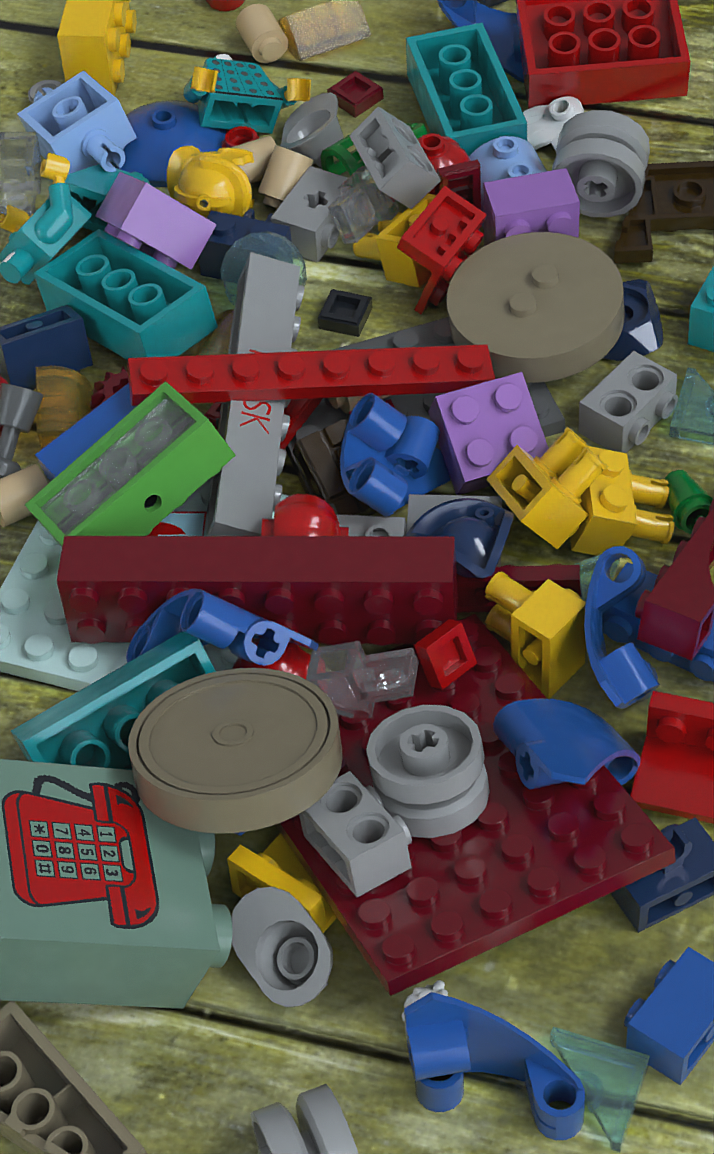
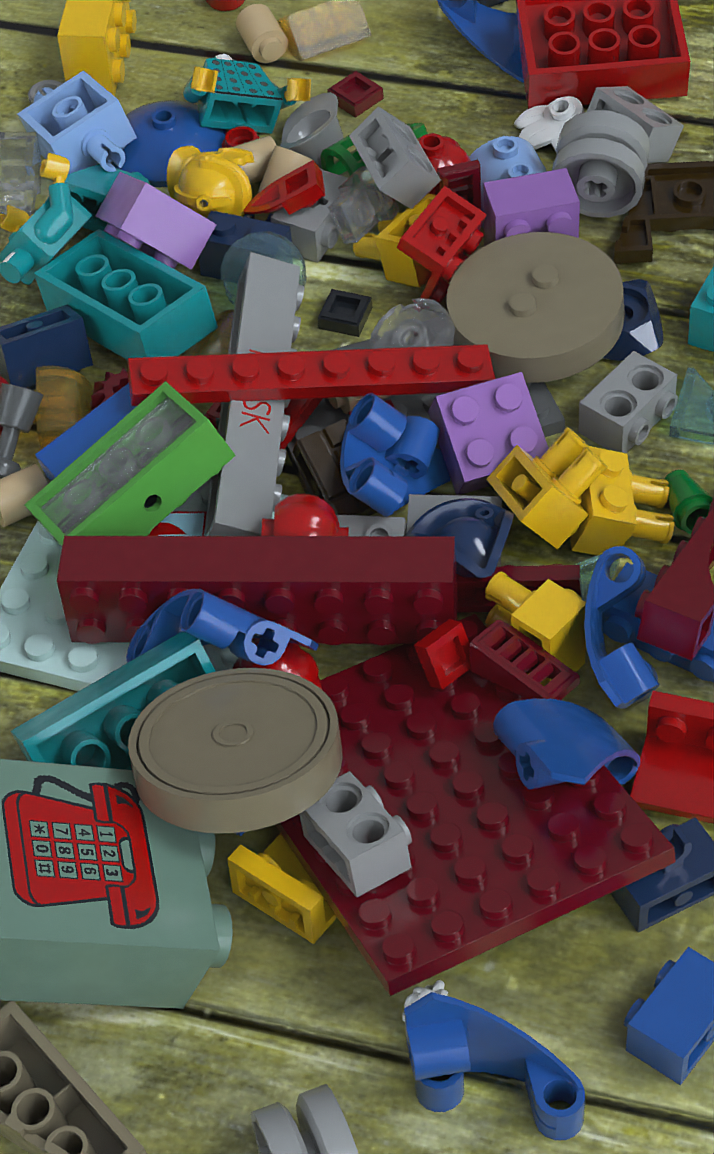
(281, 946): light grey piece -> none
(292, 191): none -> red plate
(360, 680): clear brick -> none
(414, 326): none -> clear plate
(429, 769): light grey wheel -> none
(463, 87): teal brick -> none
(501, 643): none -> dark red slope
(609, 1076): clear light blue tile -> none
(658, 125): none -> light grey brick

